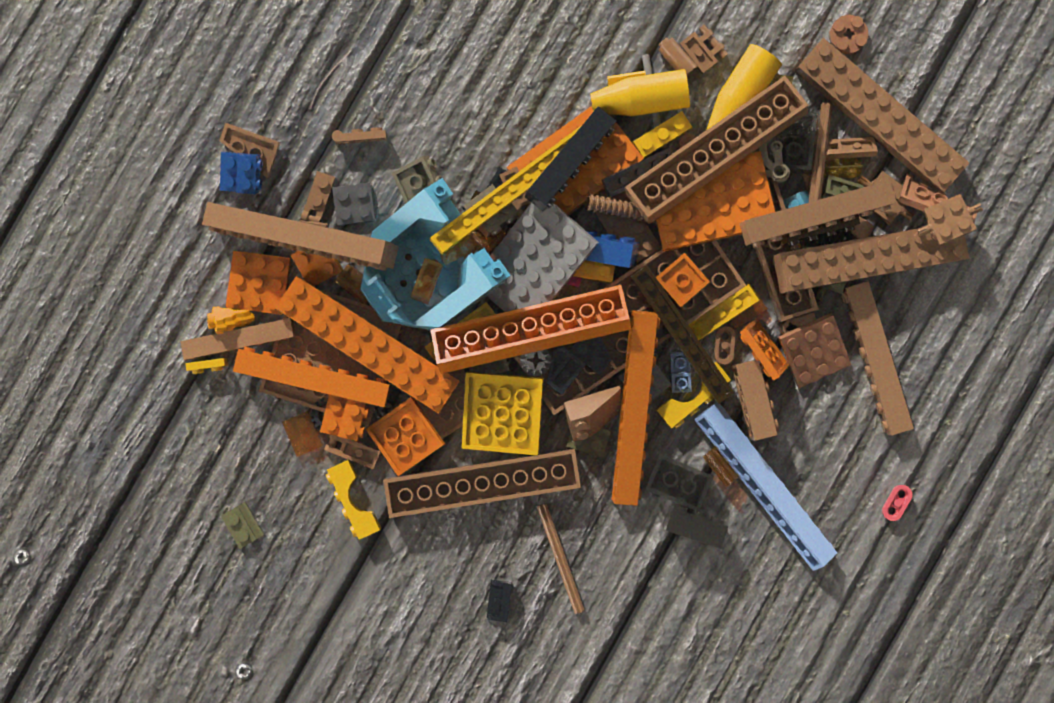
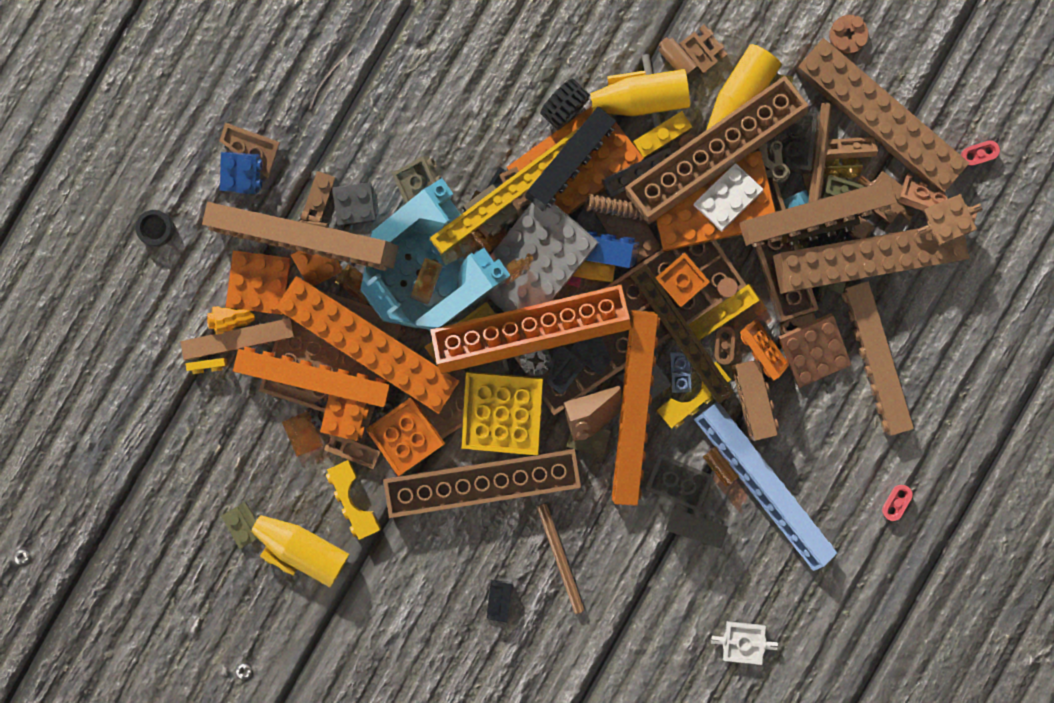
(140, 228): none -> black tyre
(299, 549): none -> yellow piece
(359, 136): medium nougat plate -> none
(517, 268): none -> clear orange plate
(564, 103): none -> black tyre
(727, 287): none -> nougat tile
(728, 197): none -> white plate
(744, 642): none -> white plate
(979, 153): none -> coral plate

